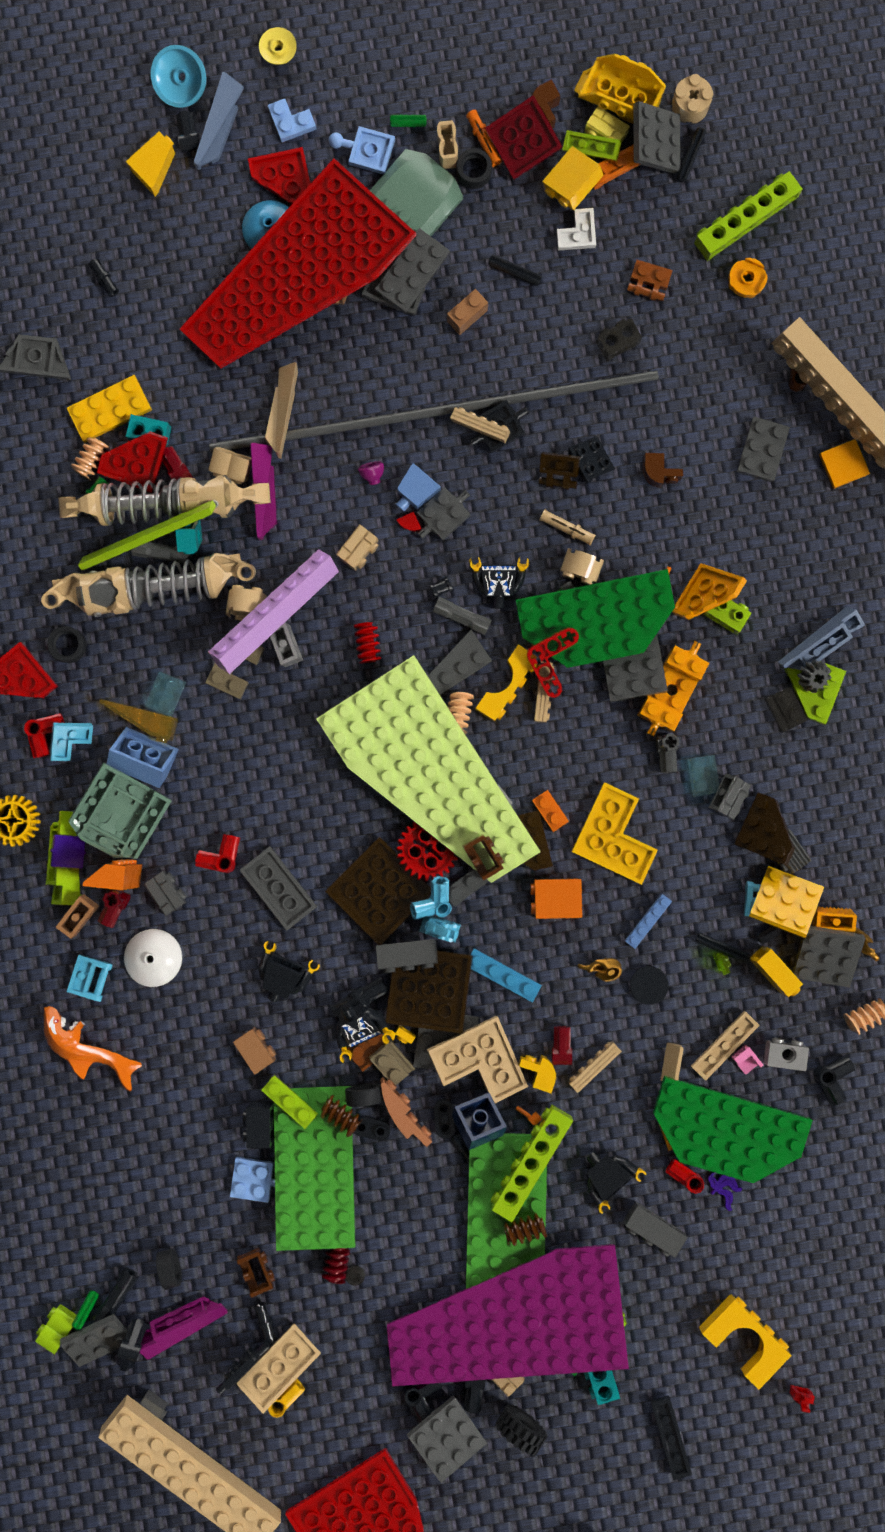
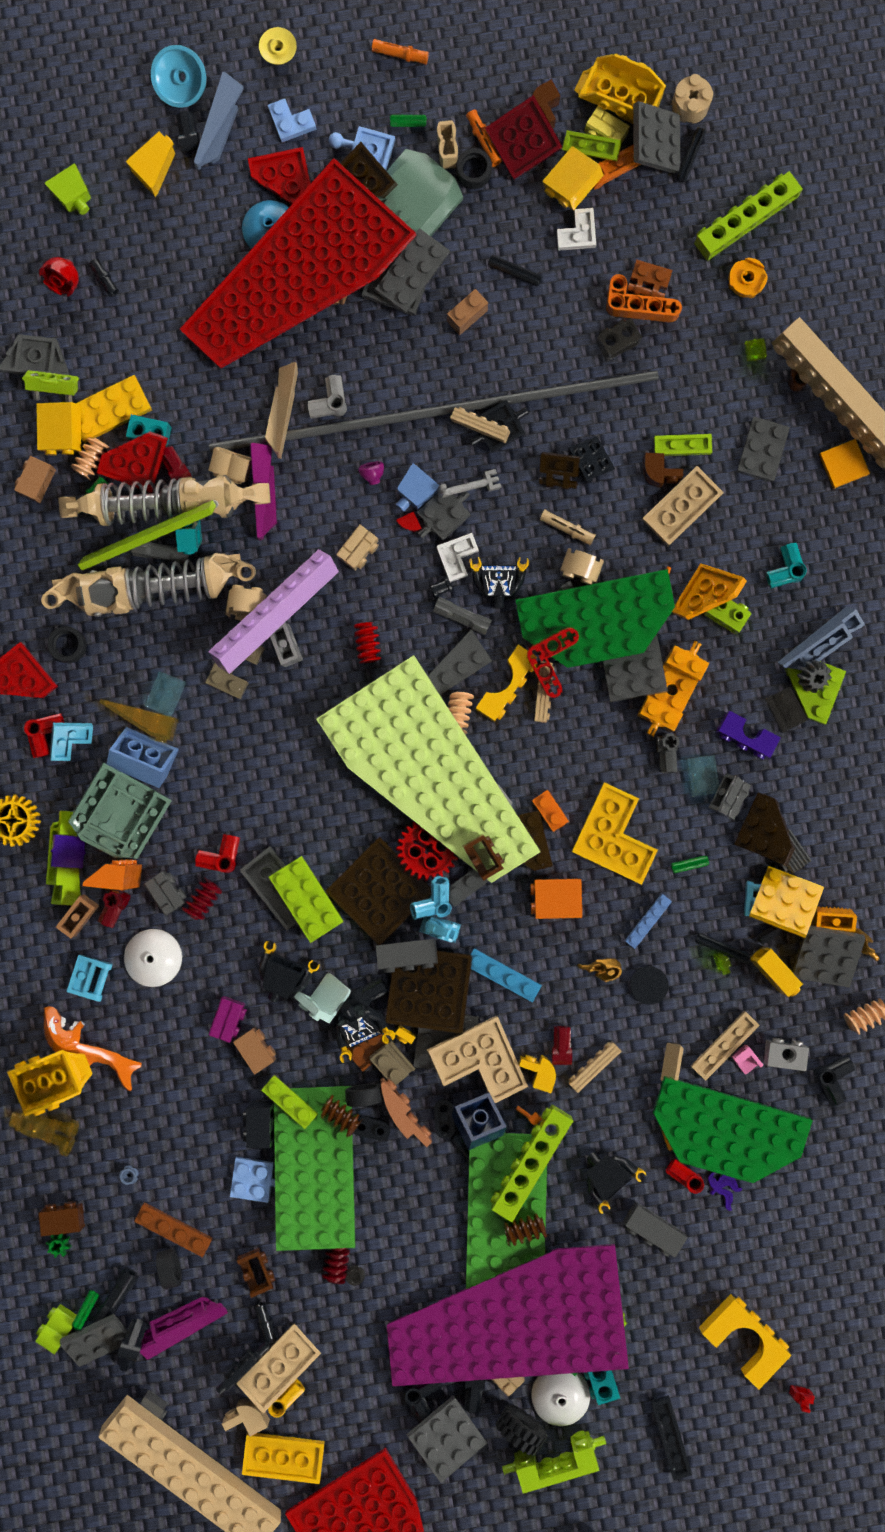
(34, 479): none -> medium nougat brick
(45, 1128): none -> clear yellow piece
(49, 1080): none -> yellow slope
(50, 383): none -> lime piece
(56, 1250): none -> green gear
(59, 428): none -> yellow brick
(60, 275): none -> red cylinder
(61, 1219): none -> reddish brown brick
(70, 190): none -> lime torso
(128, 1170): none -> sand blue plate
(173, 1229): none -> dark orange plate
(202, 900): none -> dark red piece
(227, 1019): none -> magenta brick
(247, 1413): none -> tan brick
(283, 1458): none -> yellow plate
(306, 899): none -> lime brick
(325, 999): none -> light aqua bracket
(335, 394): none -> light grey piece
(369, 171): none -> dark brown plate
(394, 50): none -> orange pin
(444, 492): none -> light grey hinge
(451, 555): none -> white plate
(551, 1388): none -> white dish
(557, 1469): none -> lime brick
(642, 302): none -> orange beam
(682, 506): none -> tan plate
(683, 444): none -> lime plate
(689, 864): none -> green axle
(732, 729): none -> dark purple arch
(755, 349): none -> clear neon green plate
(784, 575): none -> teal piece

